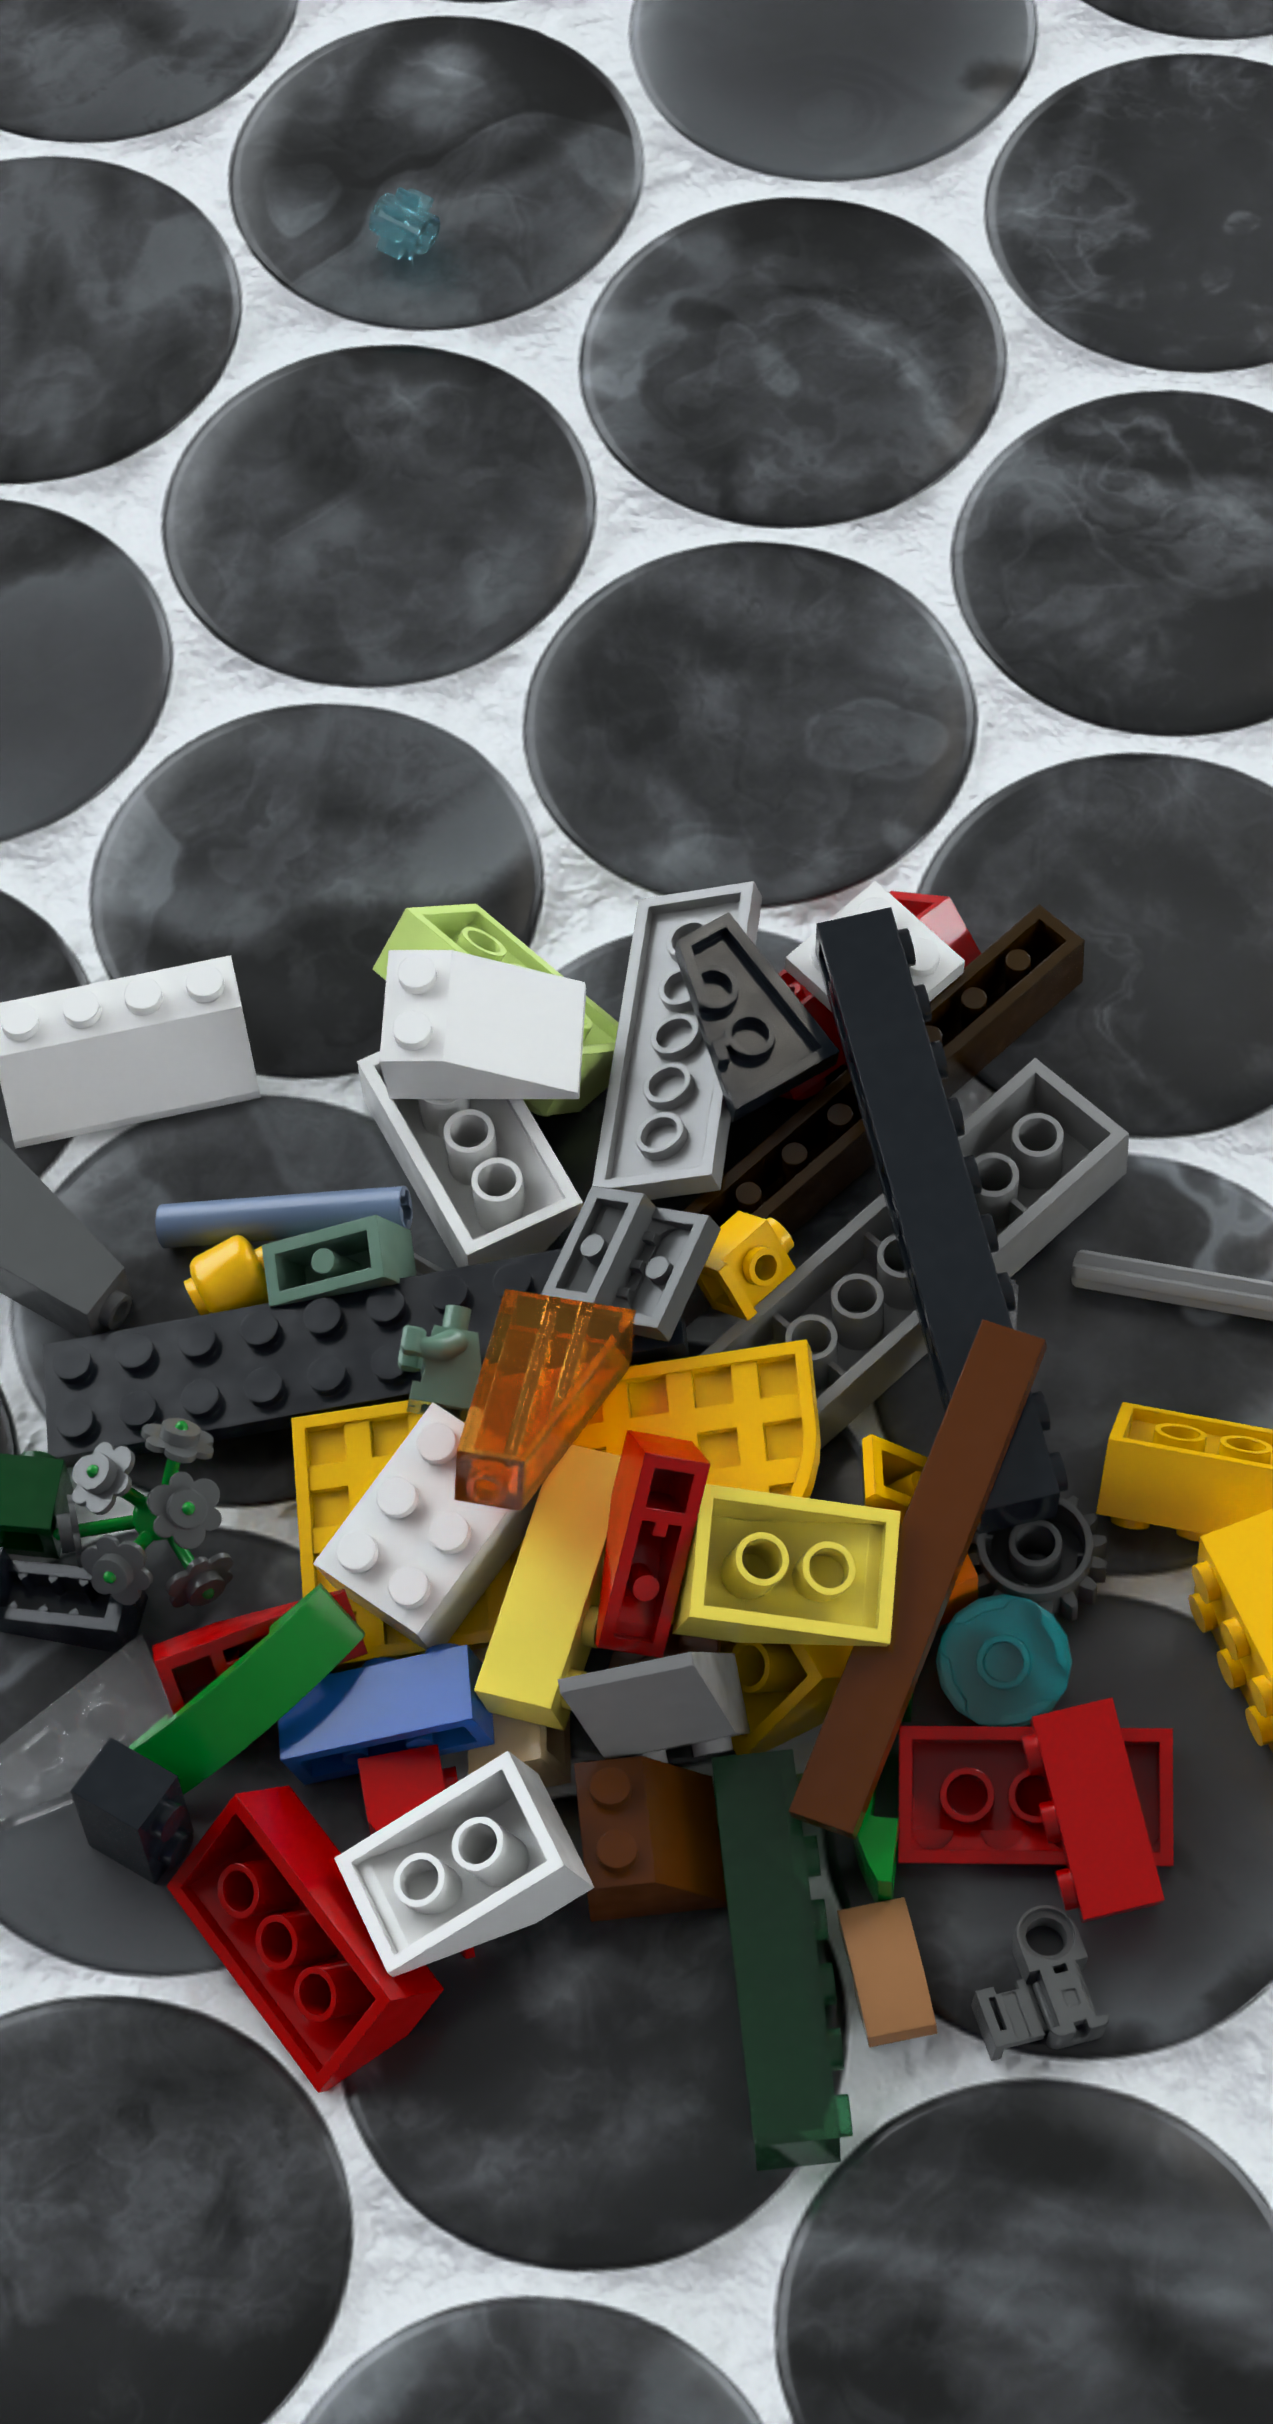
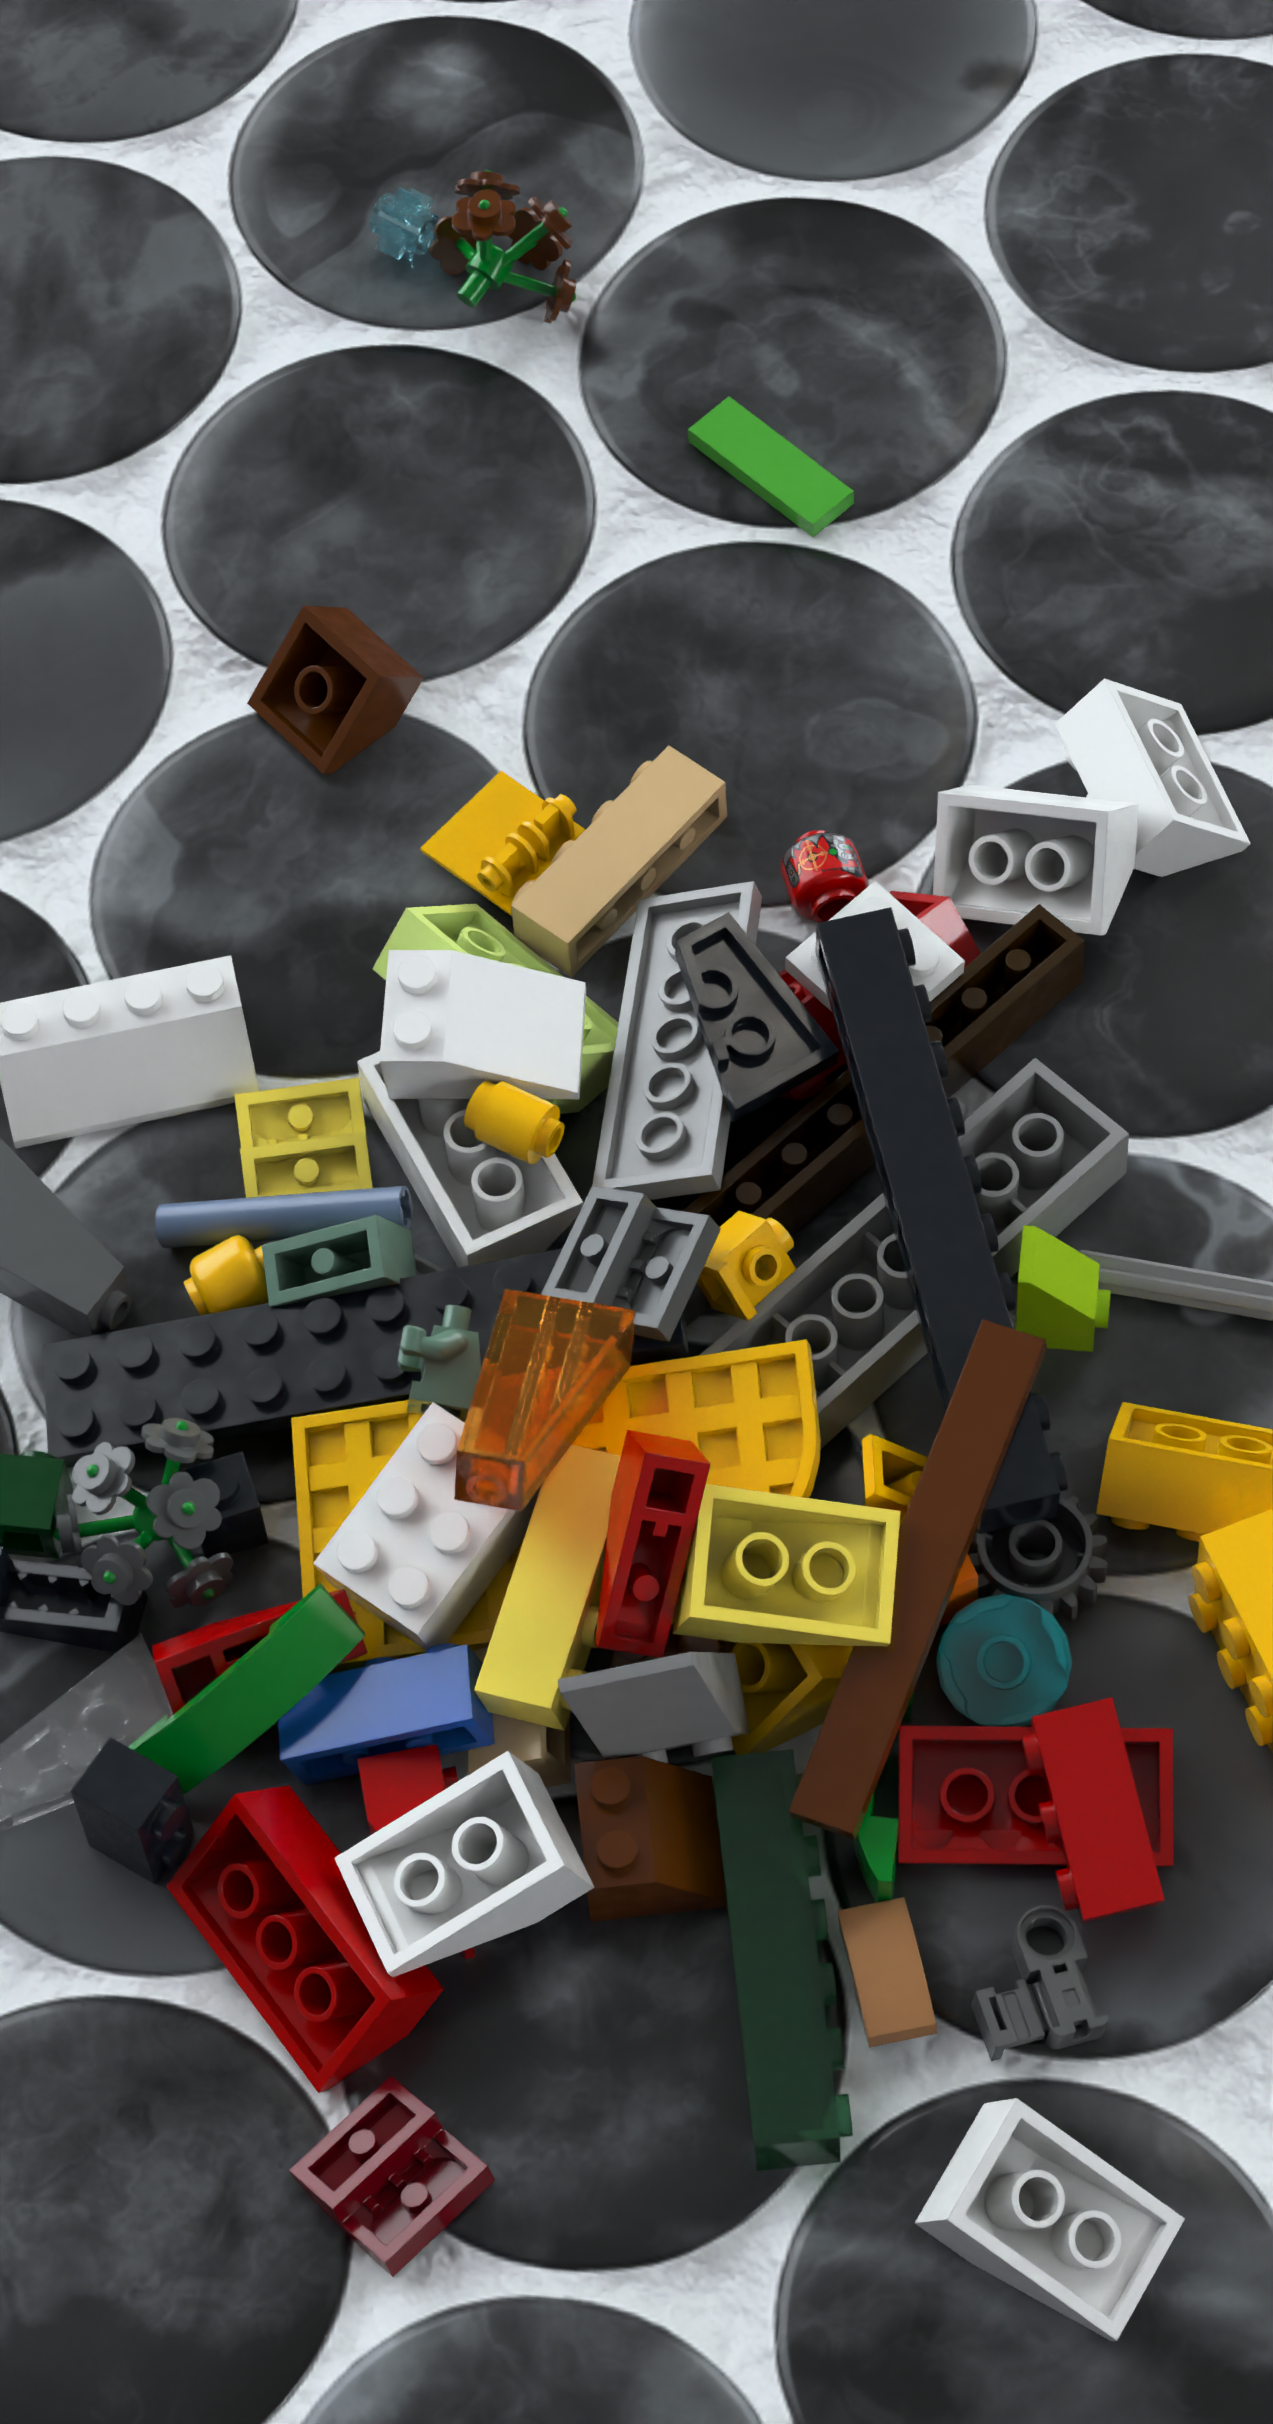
(239, 1507): none -> black brick
(303, 1139): none -> light yellow slope
(333, 687): none -> reddish brown slope
(392, 2175): none -> dark red slope
(466, 242): none -> reddish brown plant
(503, 838): none -> yellow hinge
(514, 1121): none -> yellow brick
(618, 860): none -> tan brick
(771, 466): none -> bright green tile
(822, 874): none -> red head
(1020, 849): none -> white slope
(1050, 2217): none -> white slope
(1059, 1293): none -> lime slope
(1148, 754): none -> white slope

